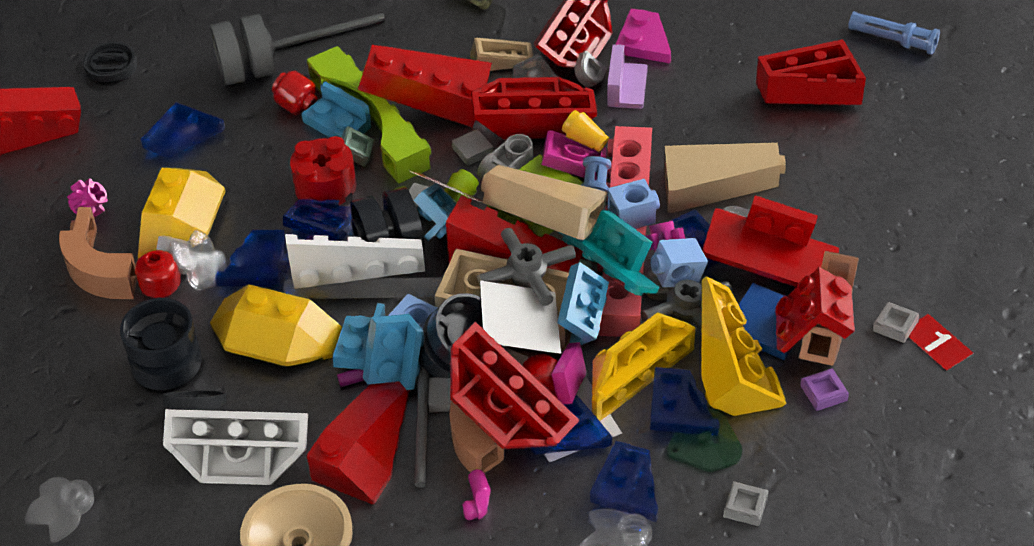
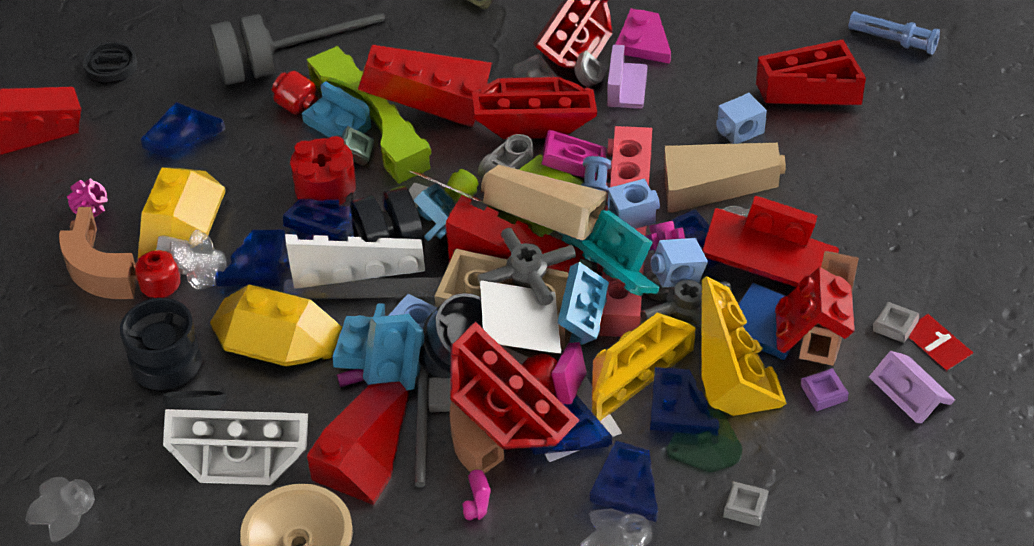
(472, 147): light grey tile -> none
(500, 52): tan slope -> none
(584, 131): yellow cone -> none
(741, 119): none -> light blue brick
(909, 386): none -> lavender panel

